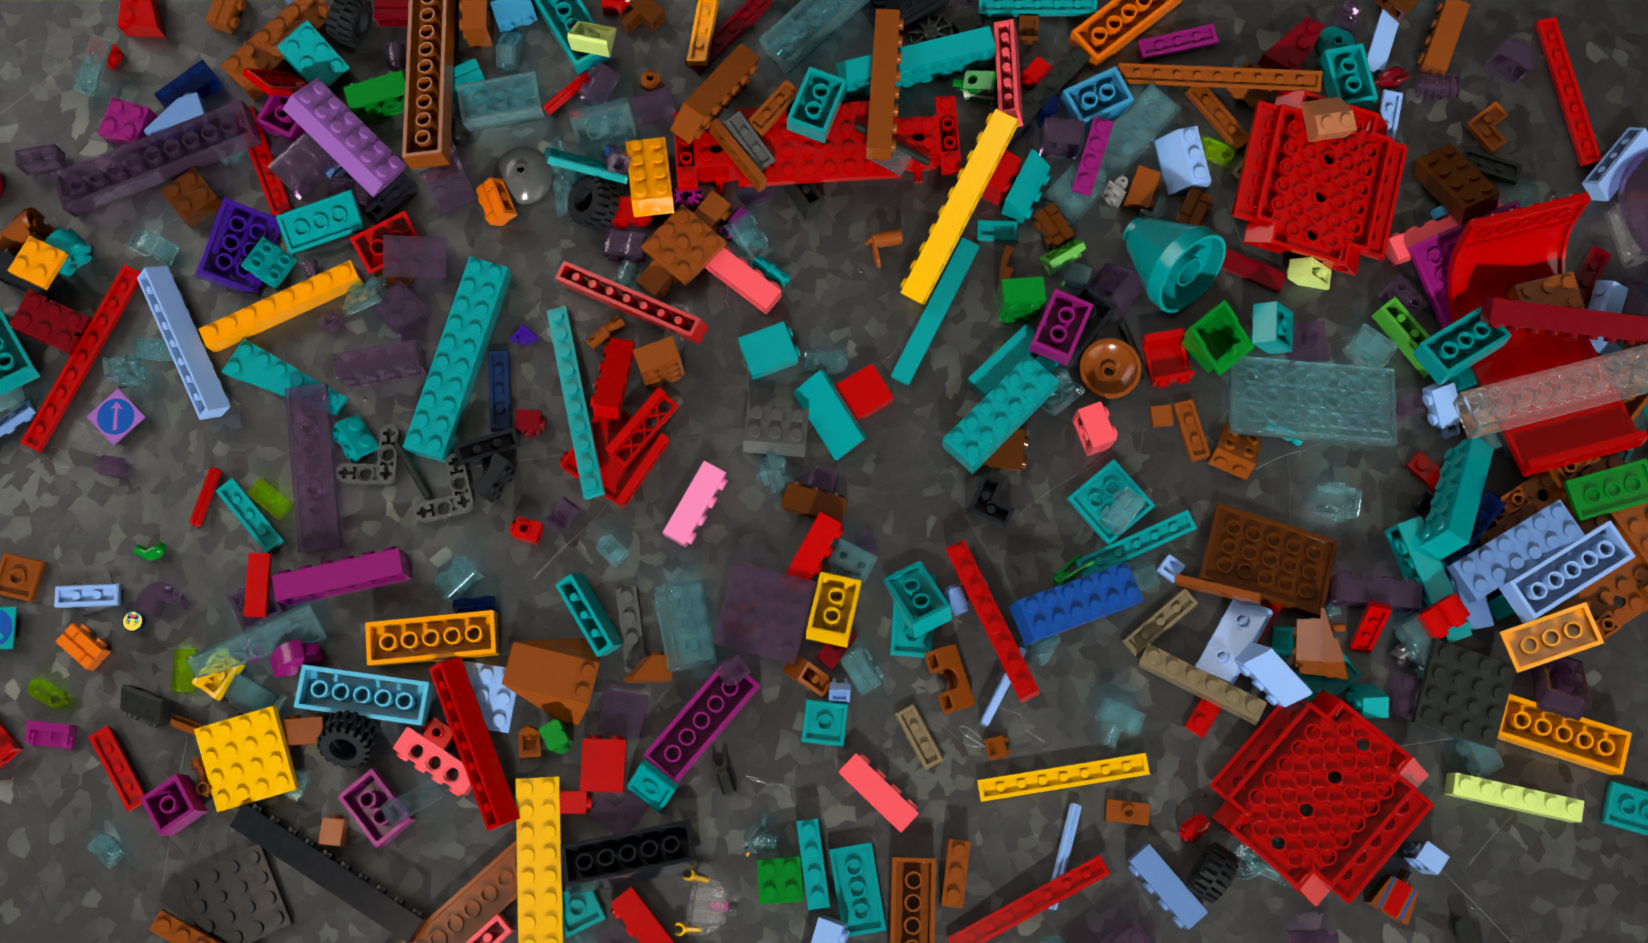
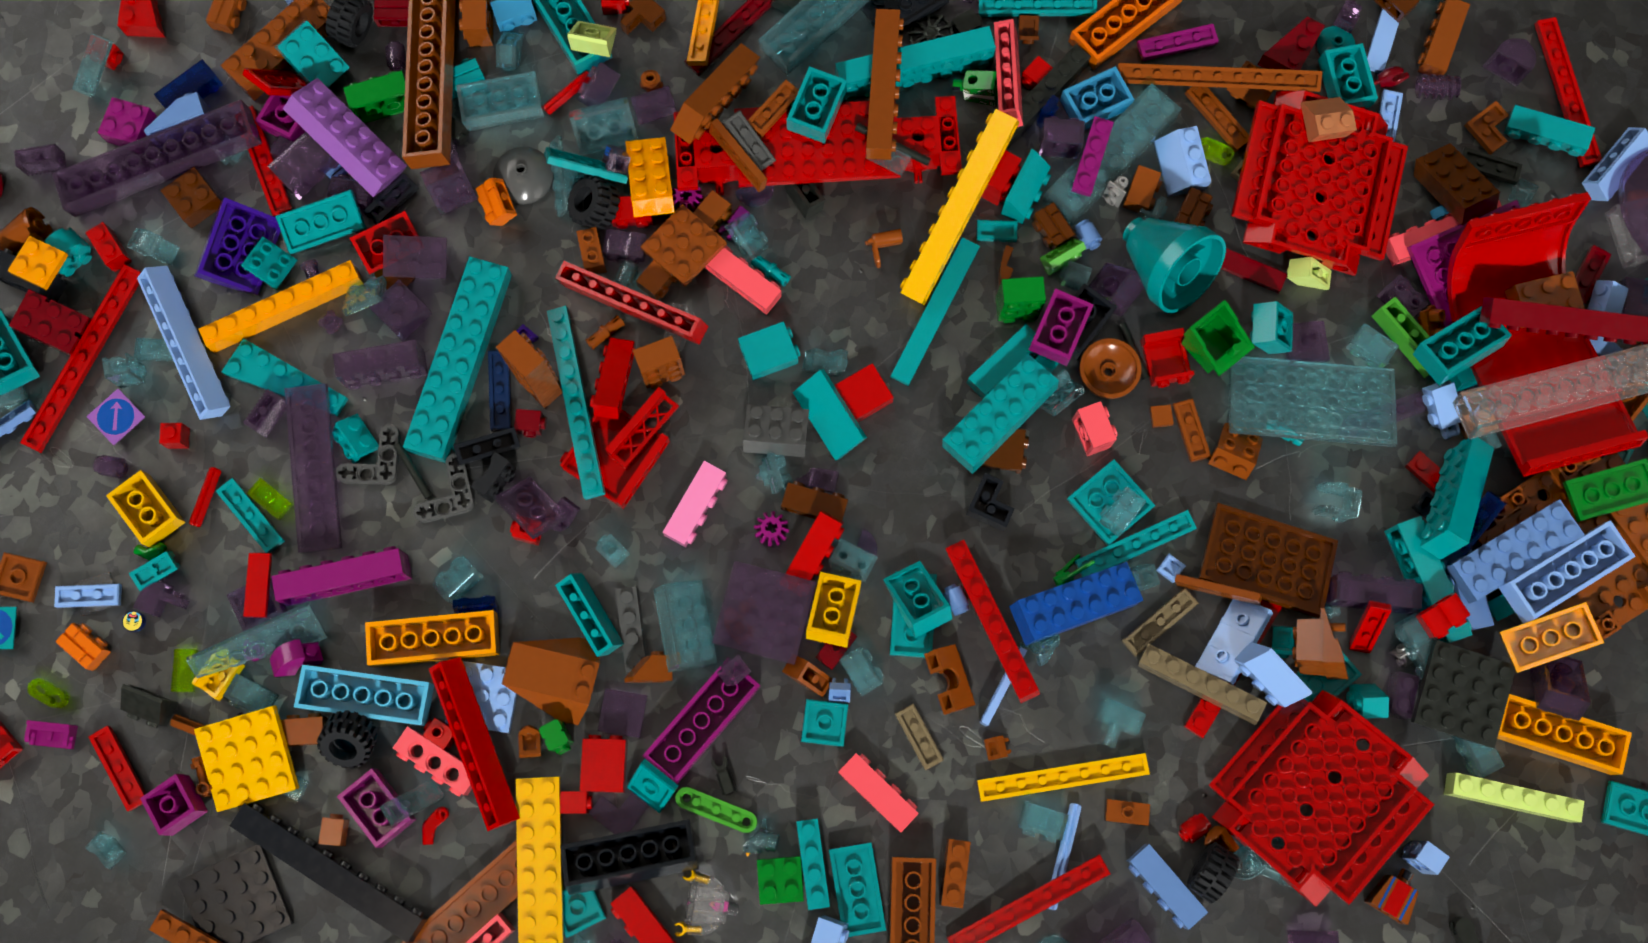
(108, 246): none -> red brick
(145, 509): none -> yellow brick
(154, 570): none -> teal hinge
(174, 435): none -> red brick
(266, 413): none -> clear purple brick
(431, 823): none -> red arm
(530, 368): none -> dark orange brick
(531, 507): none -> clear purple tile
(591, 250): none -> dark orange brick
(716, 810): none -> bright green plate
(775, 522): none -> magenta gear
(1043, 822): none -> clear light blue brick
(1088, 234): none -> medium blue brick
(1221, 836): none -> dark orange plate
(1430, 319): none -> dark orange hips
(1549, 131): none -> teal brick

